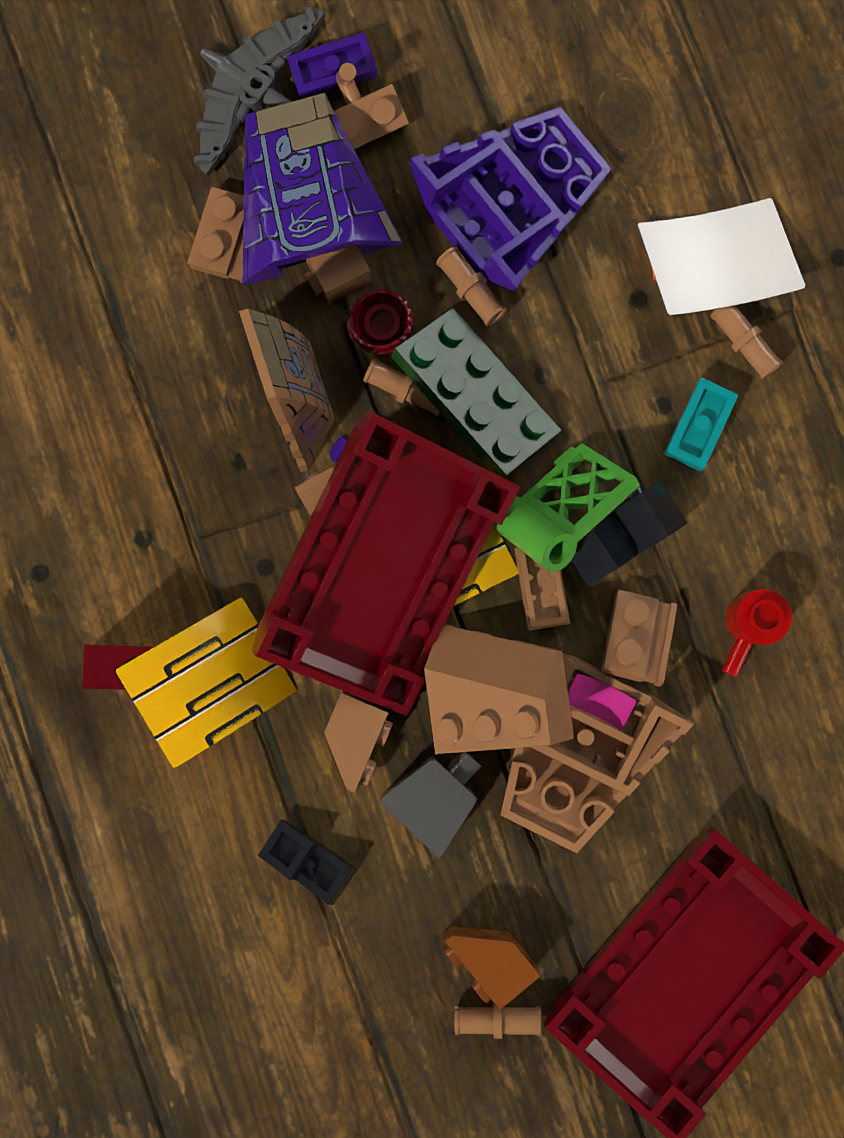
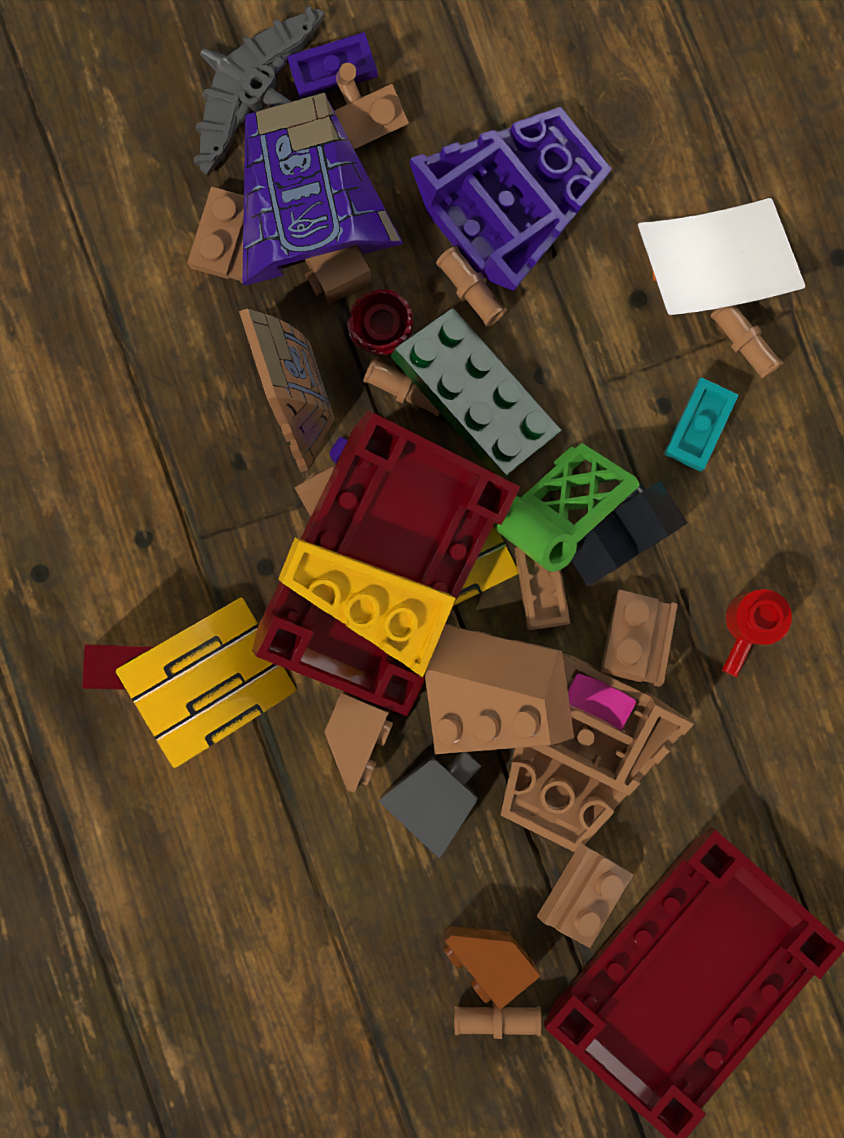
(307, 861): black slope -> none
(376, 604): none -> yellow wing
(585, 895): none -> medium nougat plate

